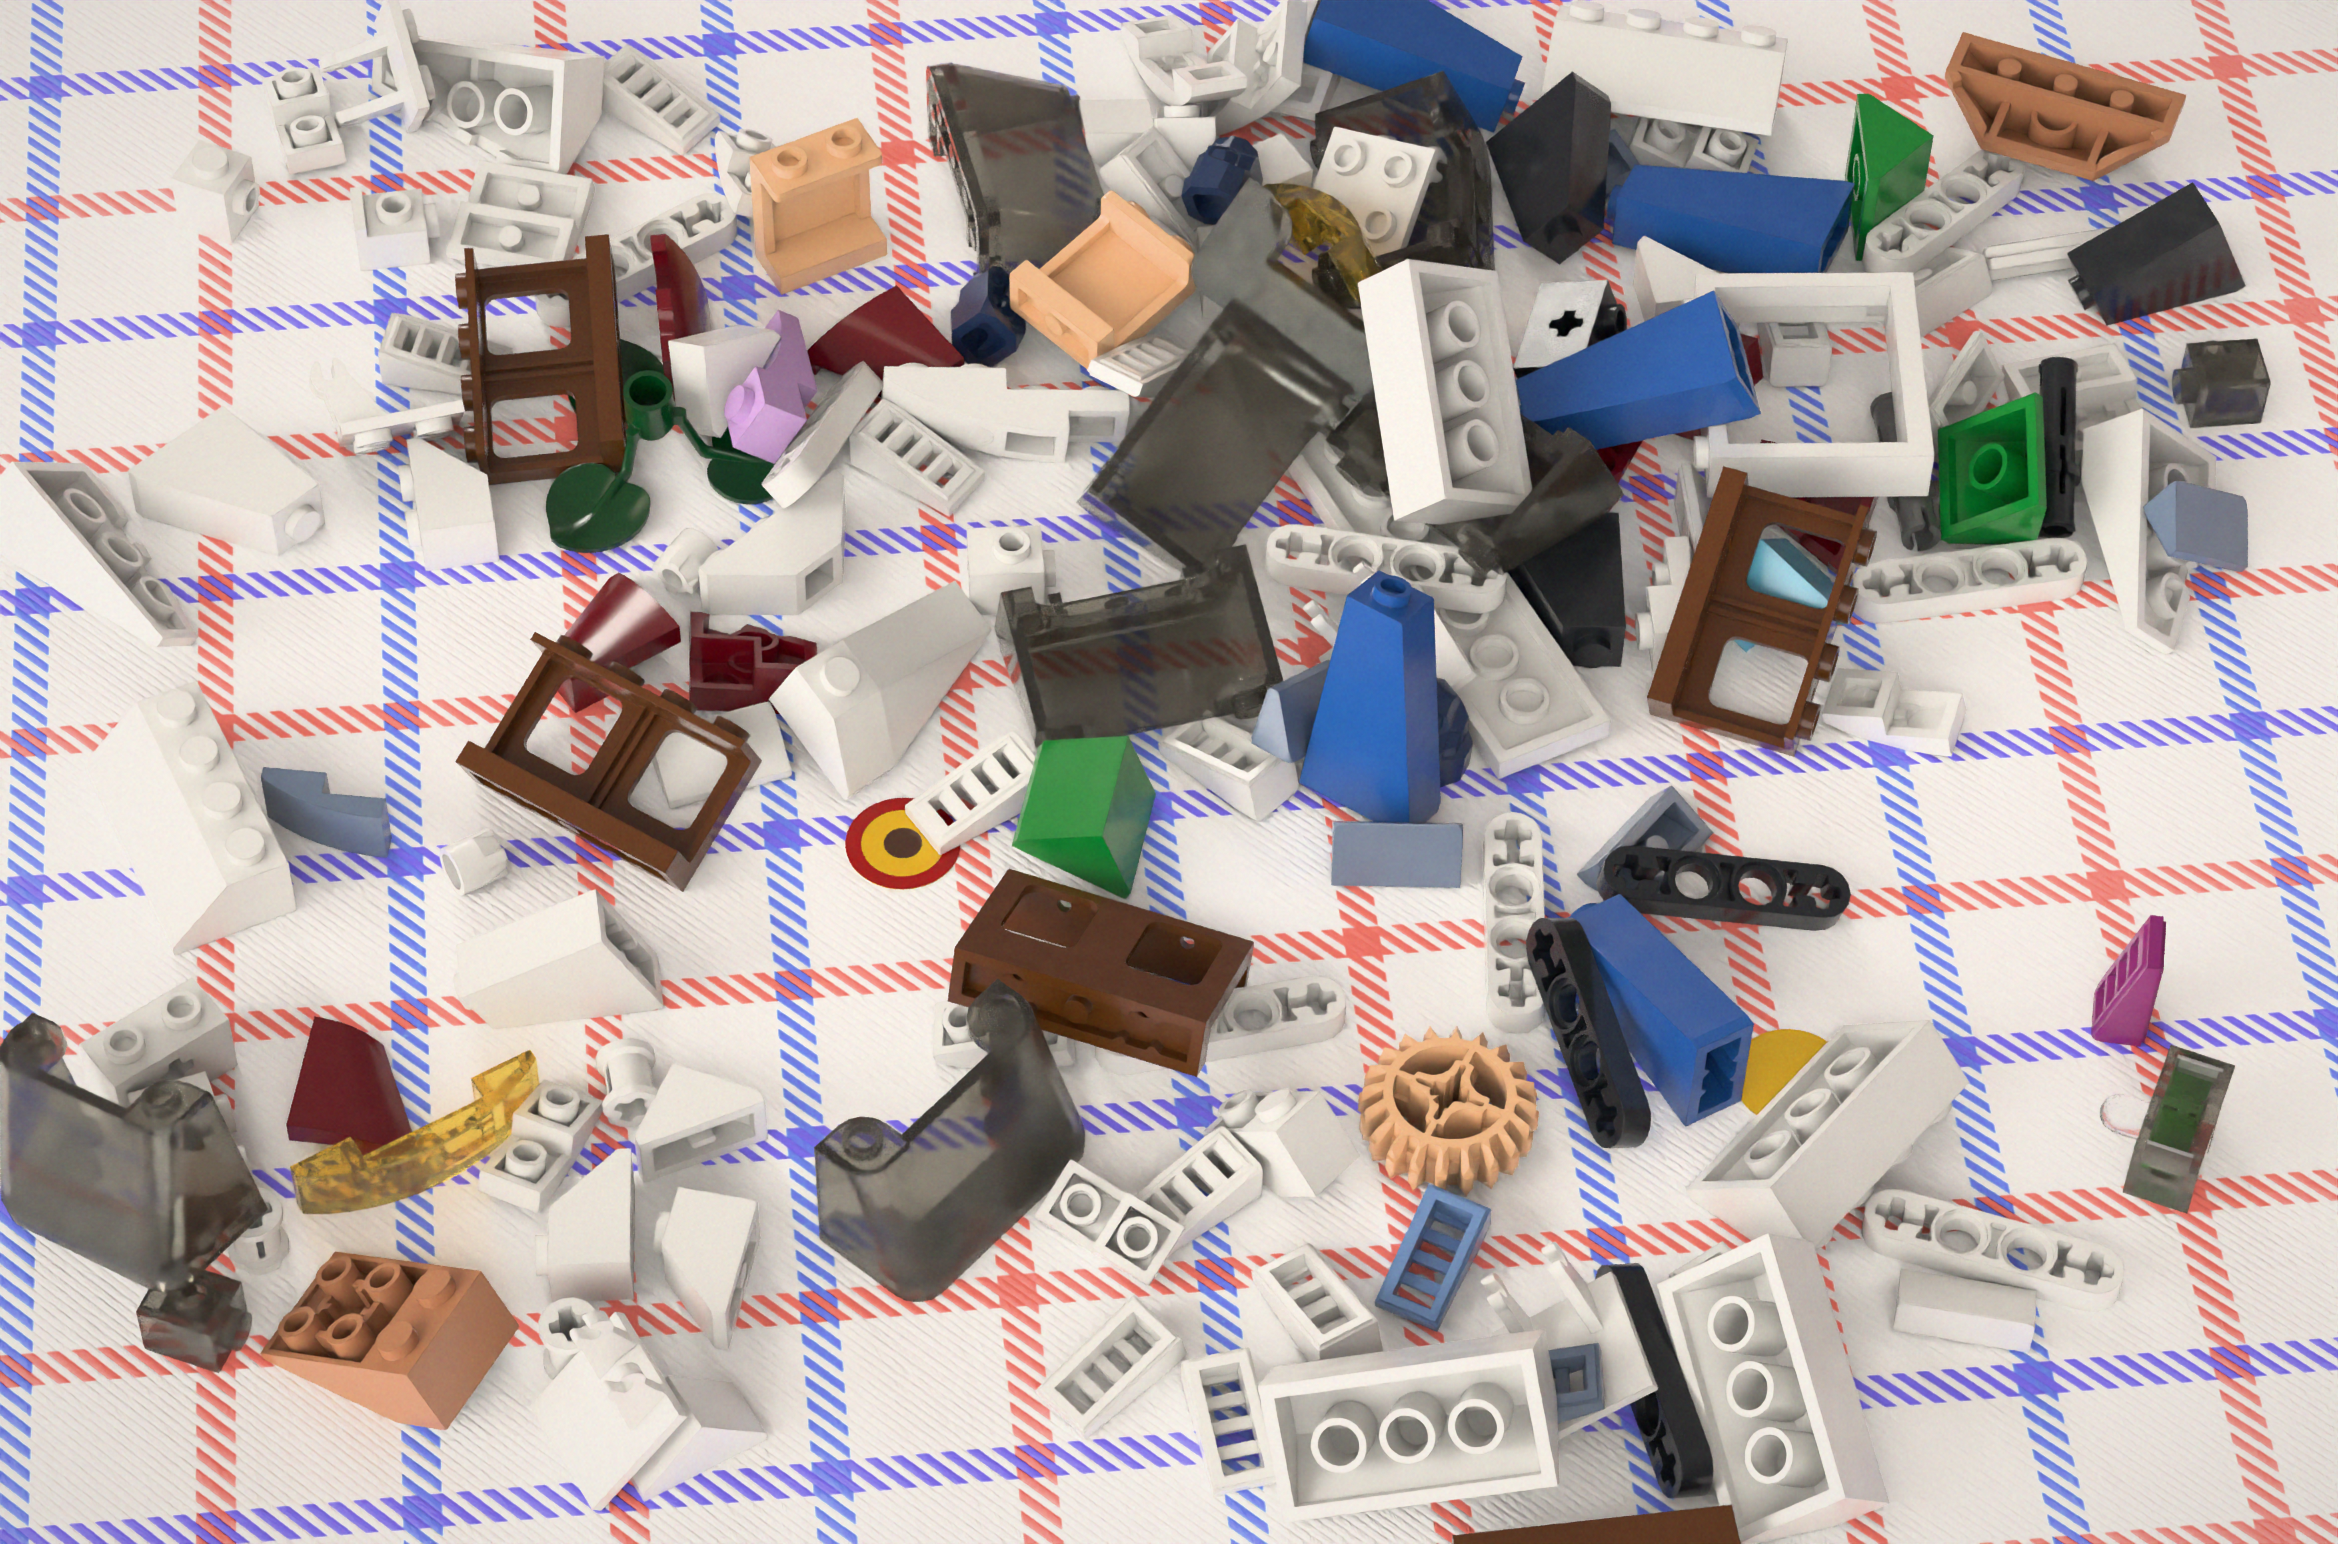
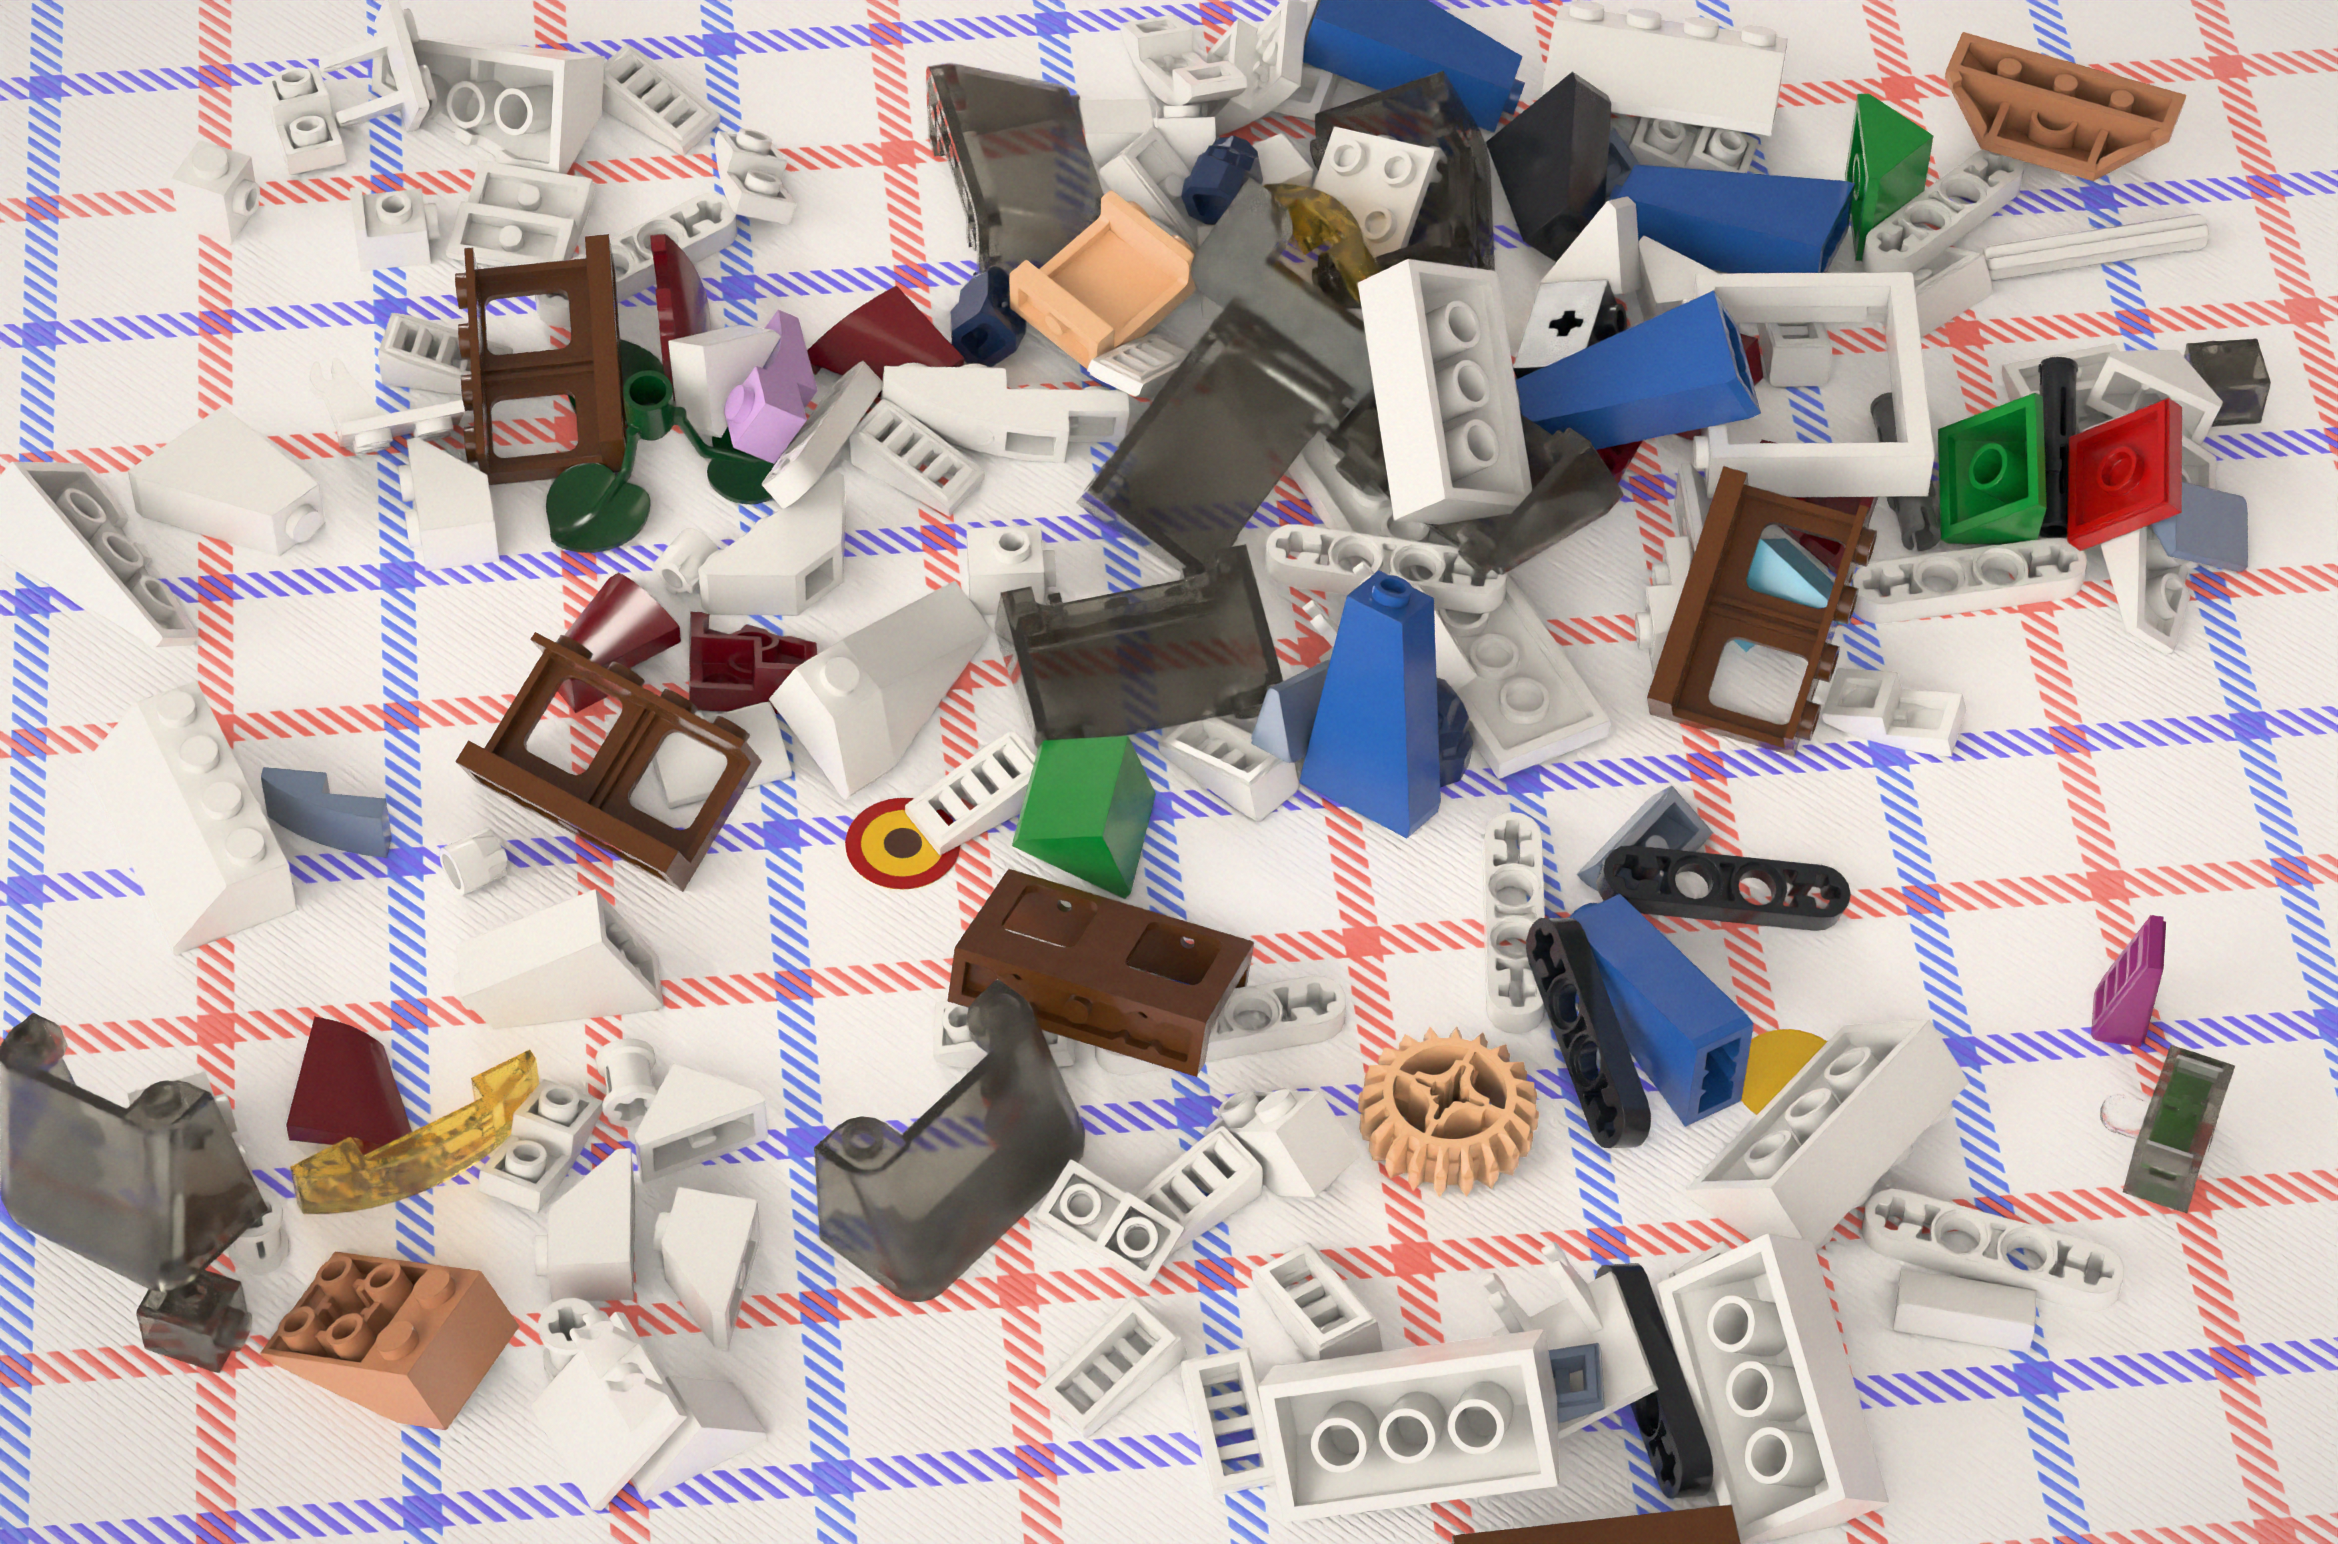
(159, 1042): white brick -> none
(815, 206): light nougat panel -> none
(1396, 854): sand blue slope -> none
(1454, 1212): medium blue slope -> none
(1581, 593): black slope -> none
(1604, 250): none -> white slope
(1965, 385): white slope -> none
(2125, 474): none -> red tile
(2149, 376): none -> white slope
(2156, 261): black slope -> none

